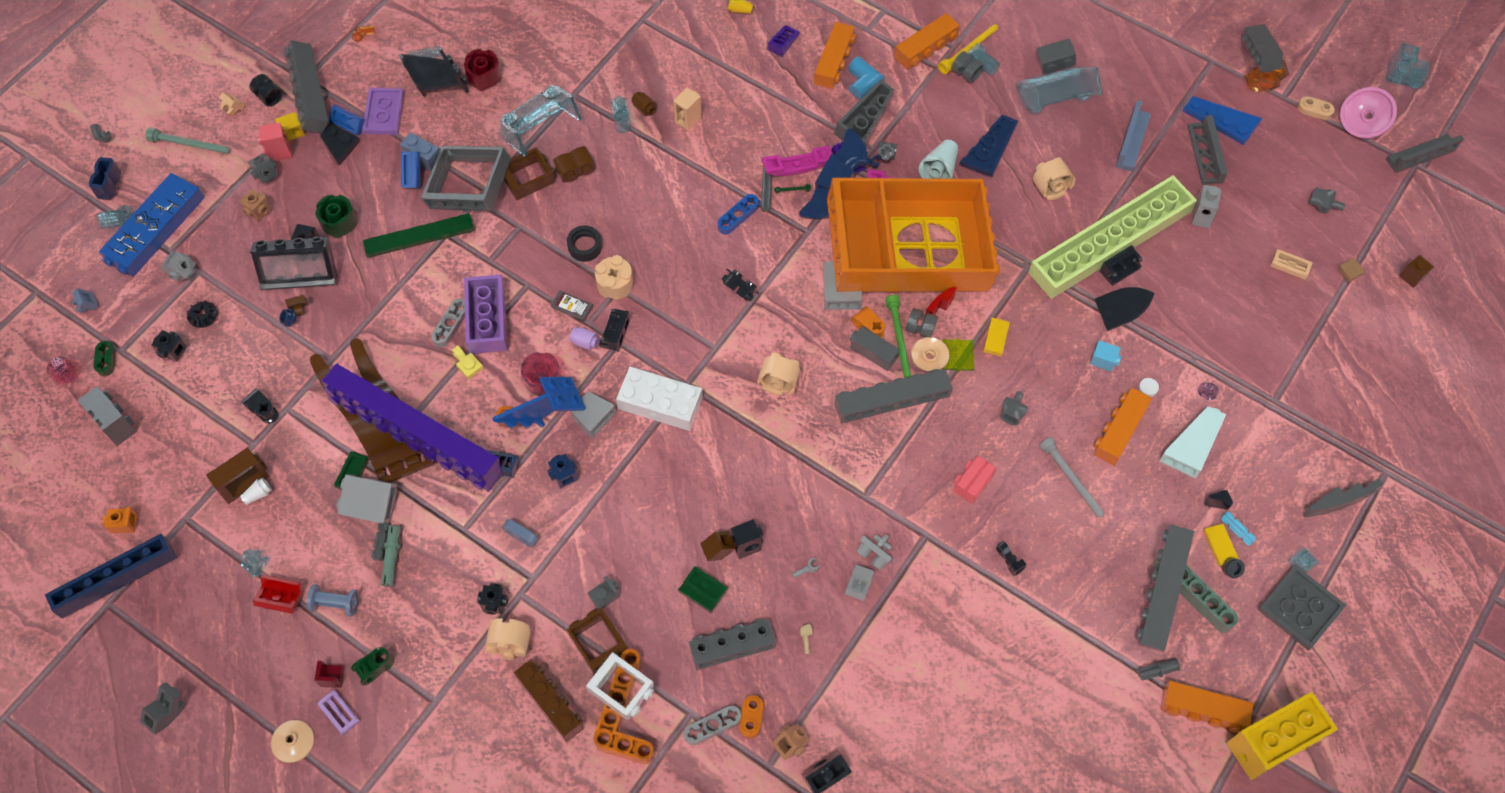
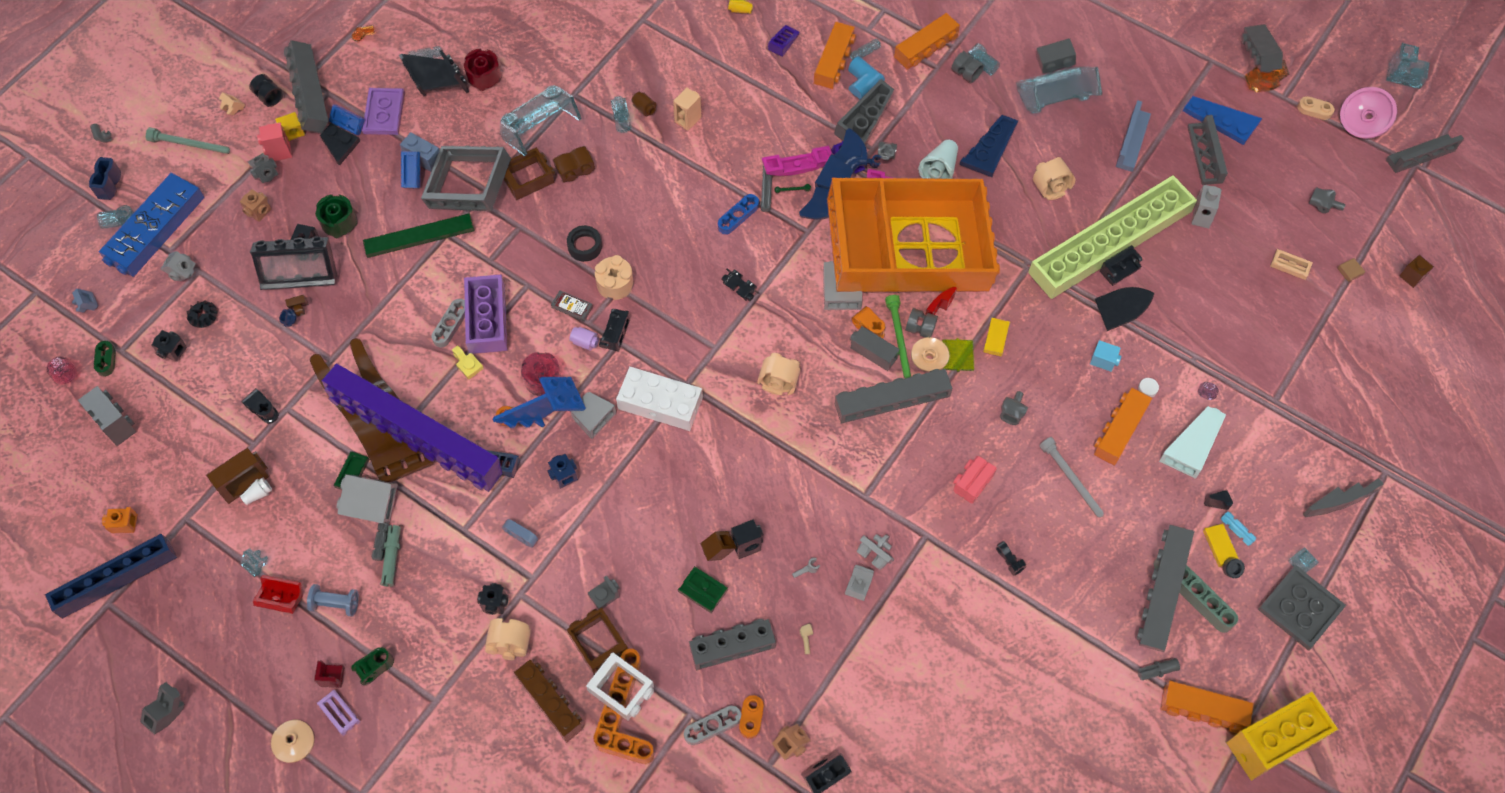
(866, 49): none -> clear light blue axle
(946, 64): yellow piece -> none

